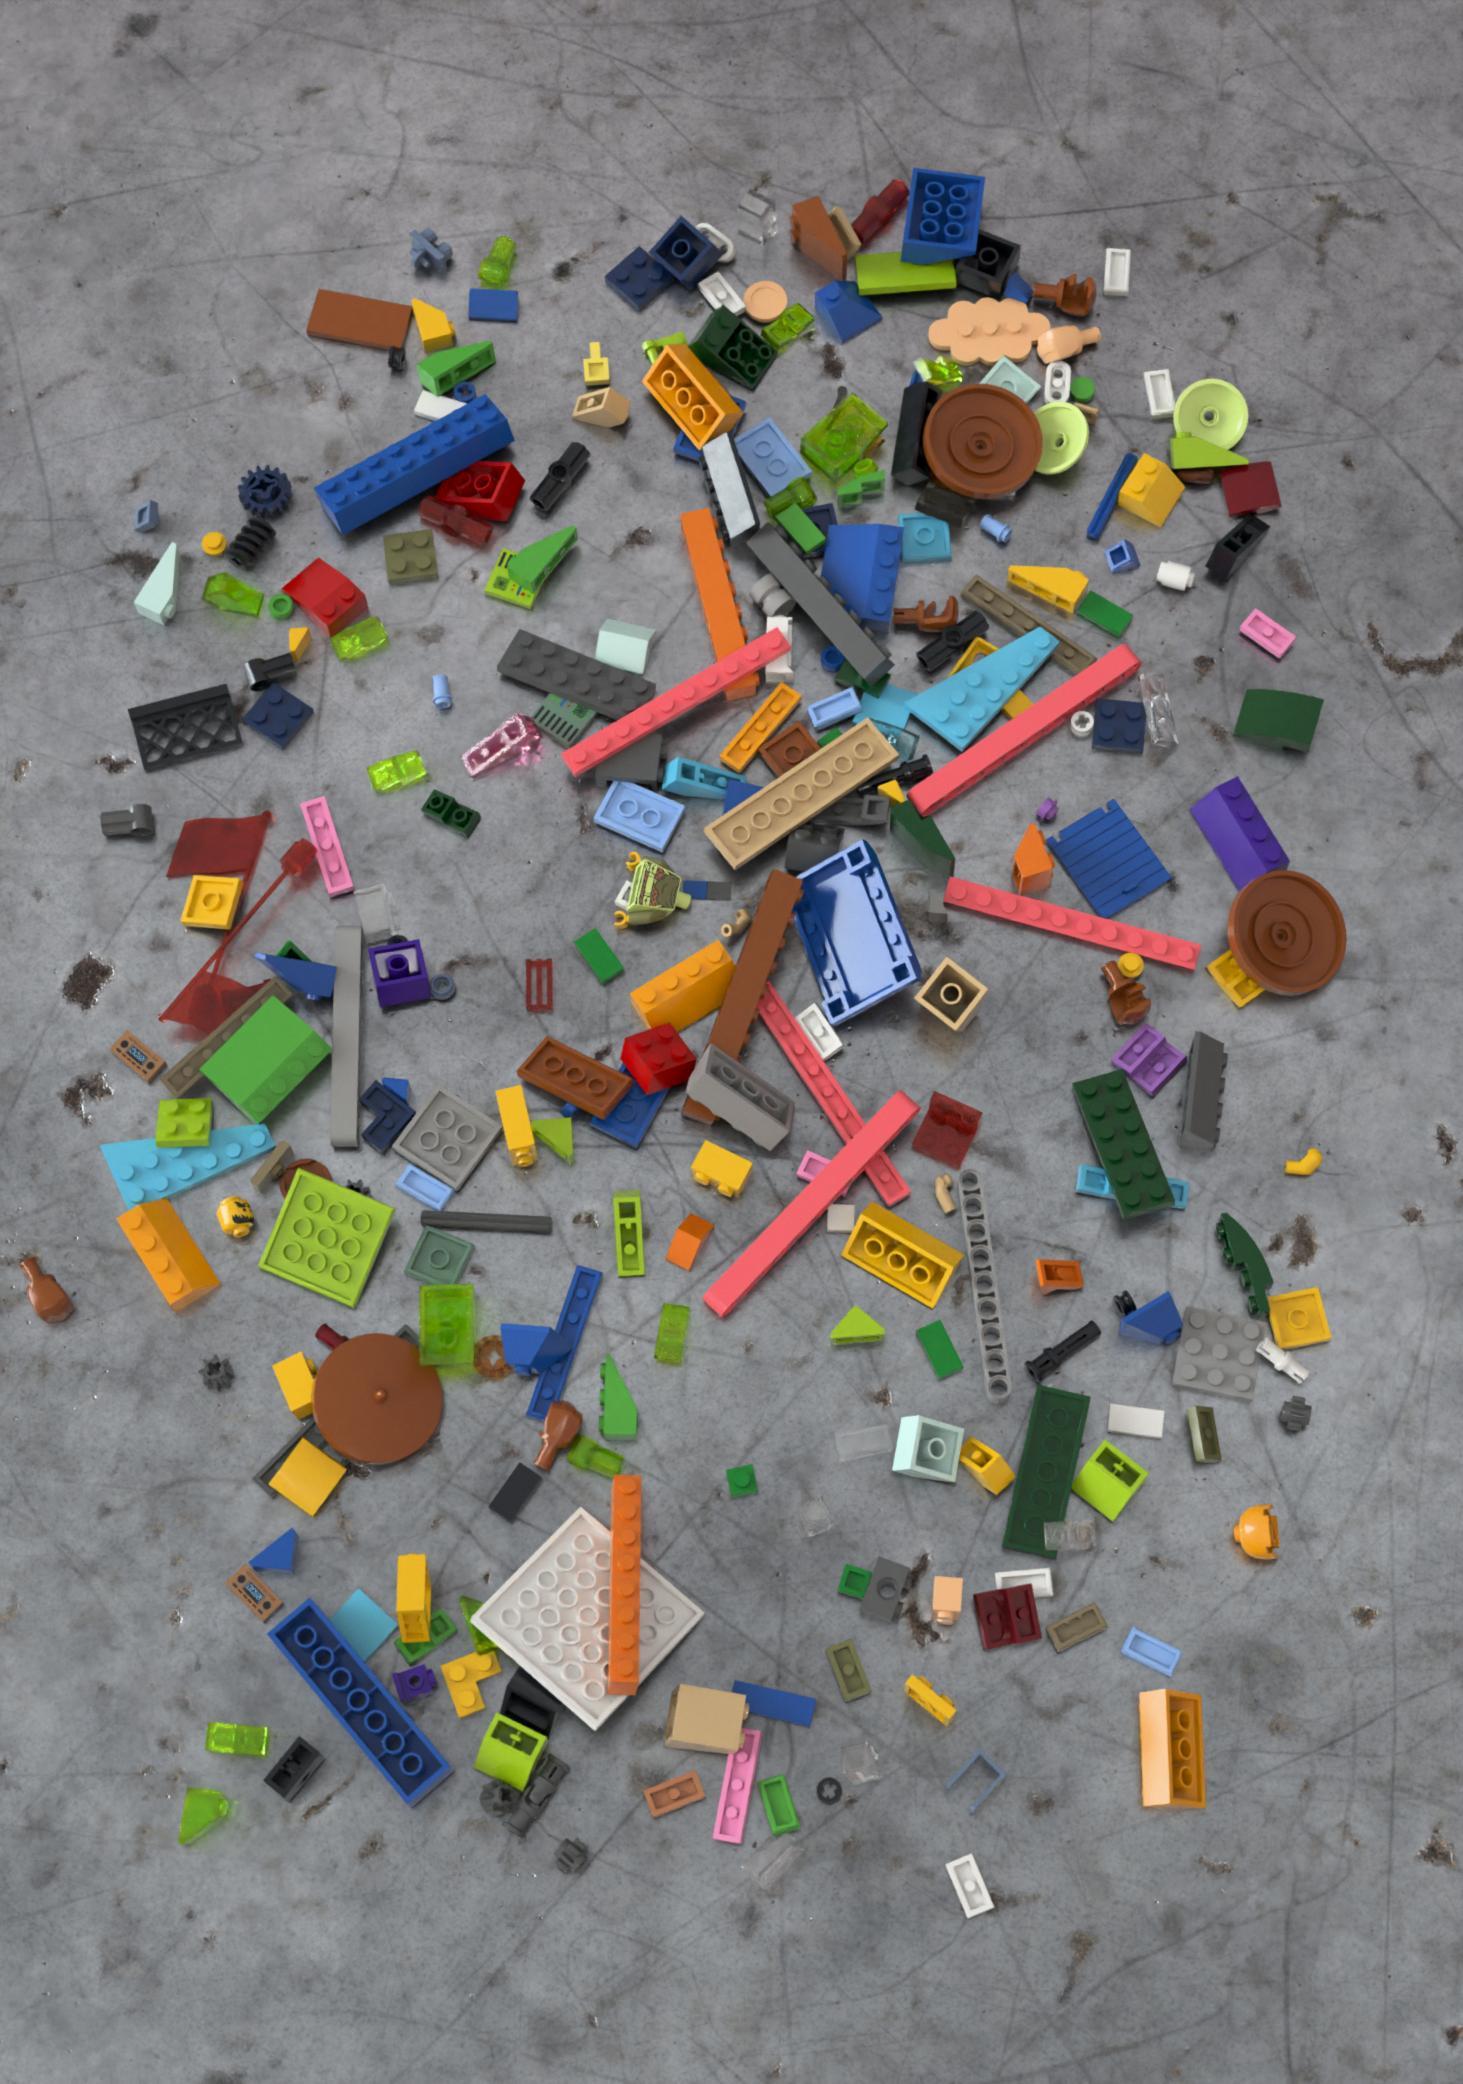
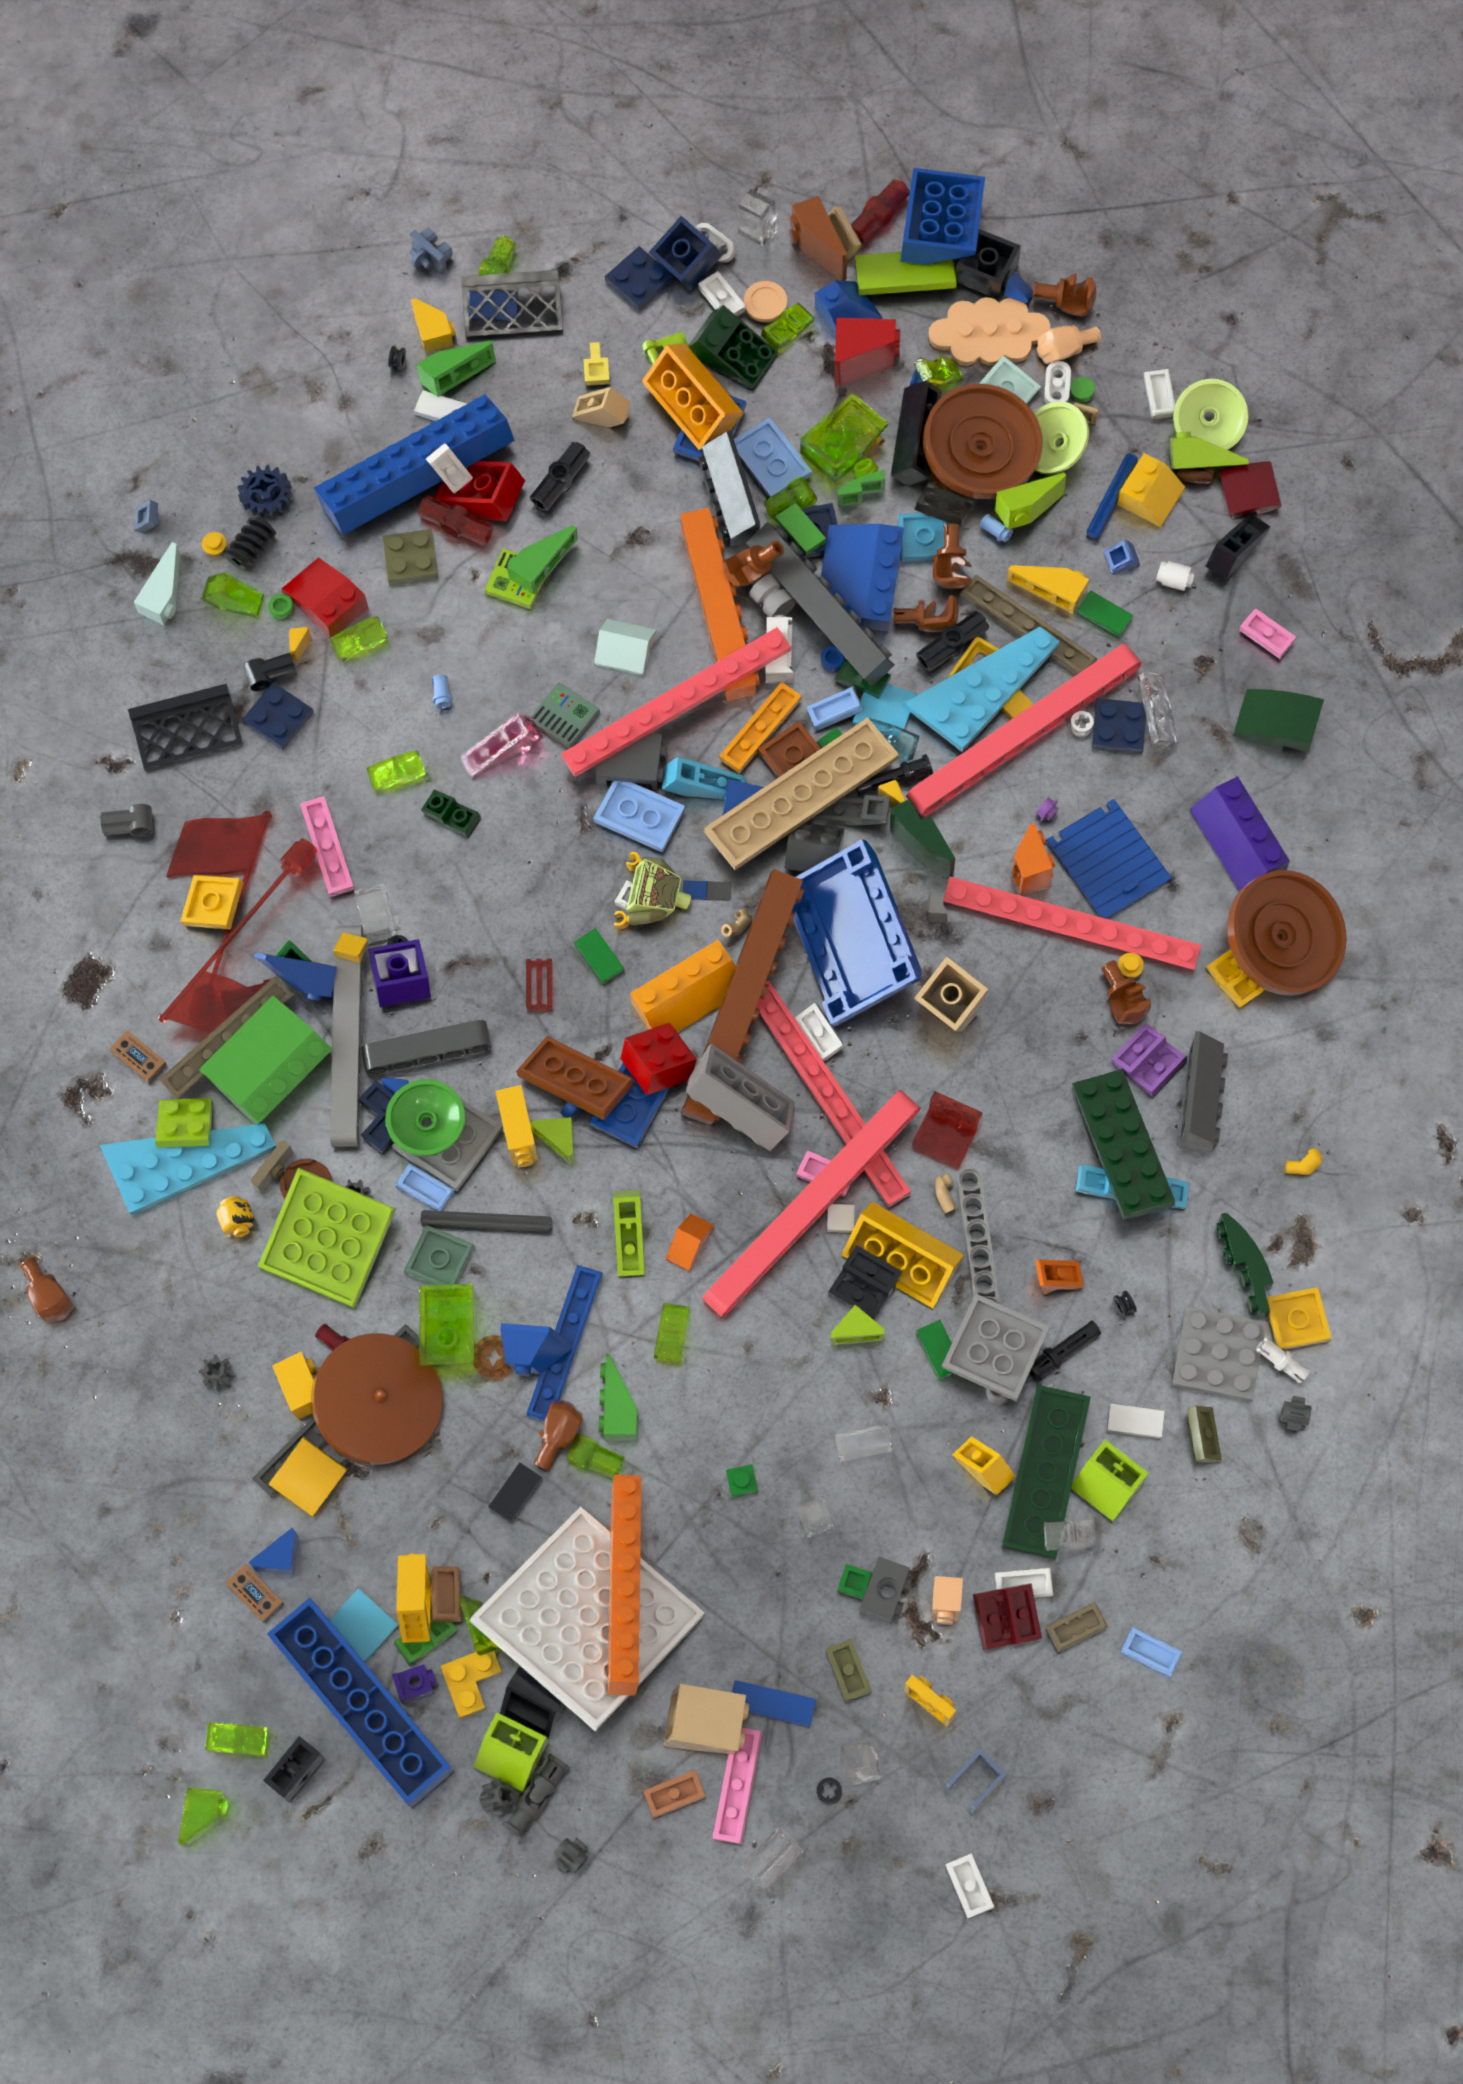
(168, 1252): light orange slope -> none
(350, 947): none -> yellow slope
(359, 320): dark orange tile -> none
(421, 1102): none -> bright green dish
(426, 1047): none -> dark grey beam
(441, 979): sand blue plate -> none
(445, 1594): none -> medium nougat tile
(449, 468): none -> white plate
(465, 386): blue bush -> none
(511, 281): none -> fence
(574, 676): dark grey plate -> none
(721, 1169): yellow brick -> none
(751, 563): none -> dark orange piece
(778, 1805): bright green tile -> none
(864, 347): none -> red slope
(865, 1282): none -> black slope
(928, 1449): light aqua slope -> none
(949, 559): none -> dark orange piece
(995, 1347): none -> light grey plate
(1028, 501): none -> lime slope
(1117, 272): white tile -> none
(1153, 1322): blue slope -> none
(1172, 1750): light orange slope -> none
(1258, 1532): light orange cylinder -> none

